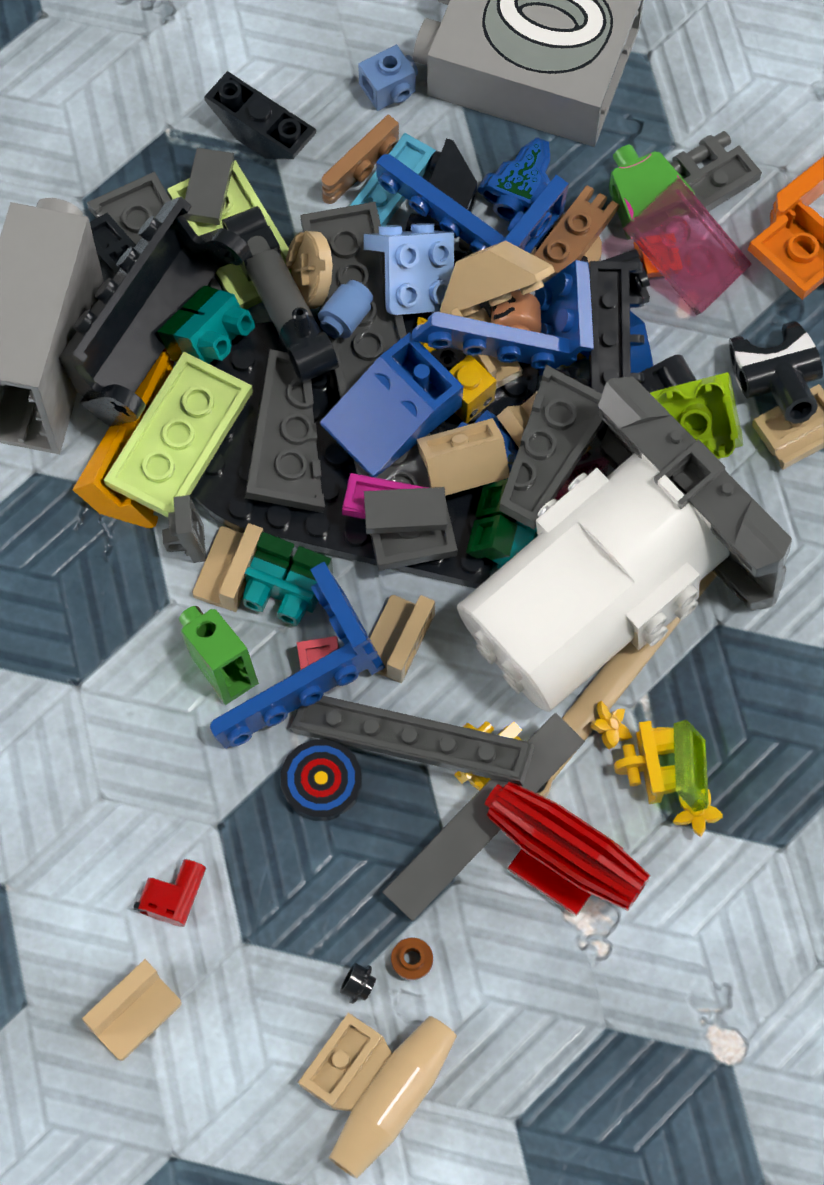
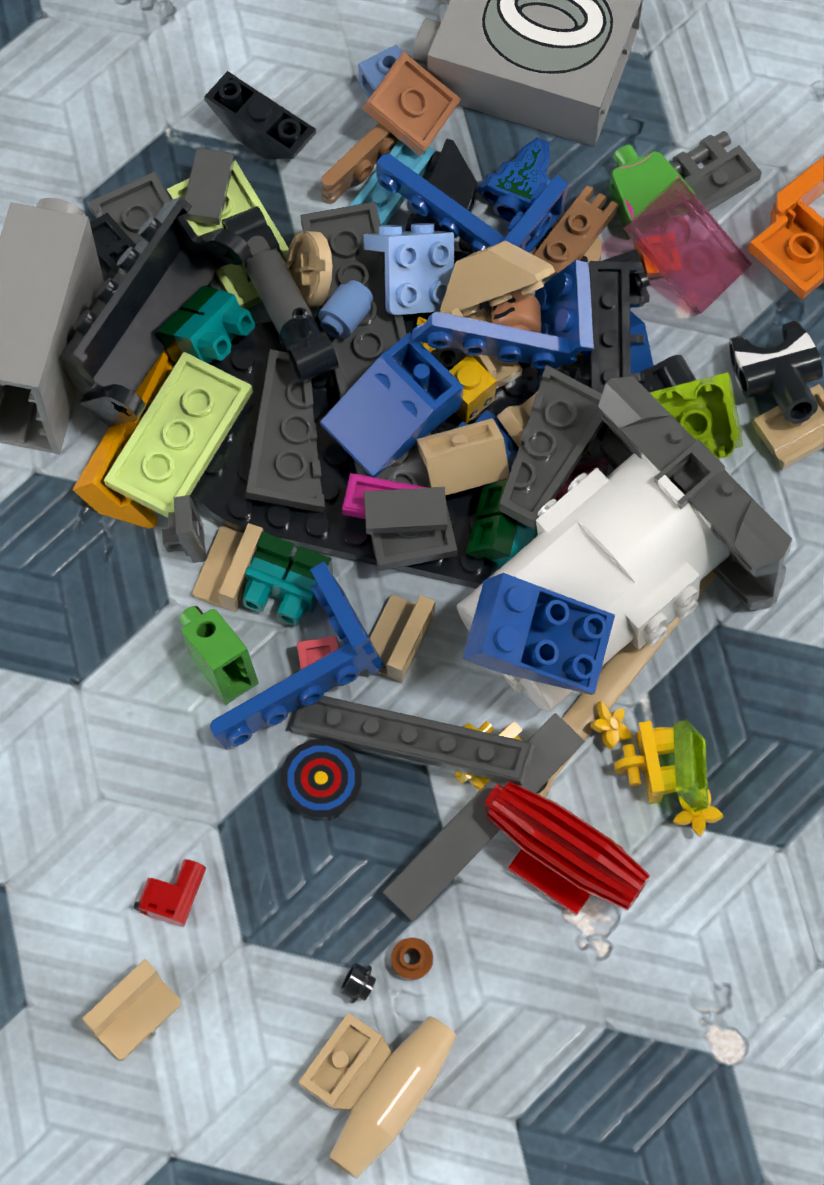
(411, 103): none -> nougat tile
(538, 634): none -> blue slope

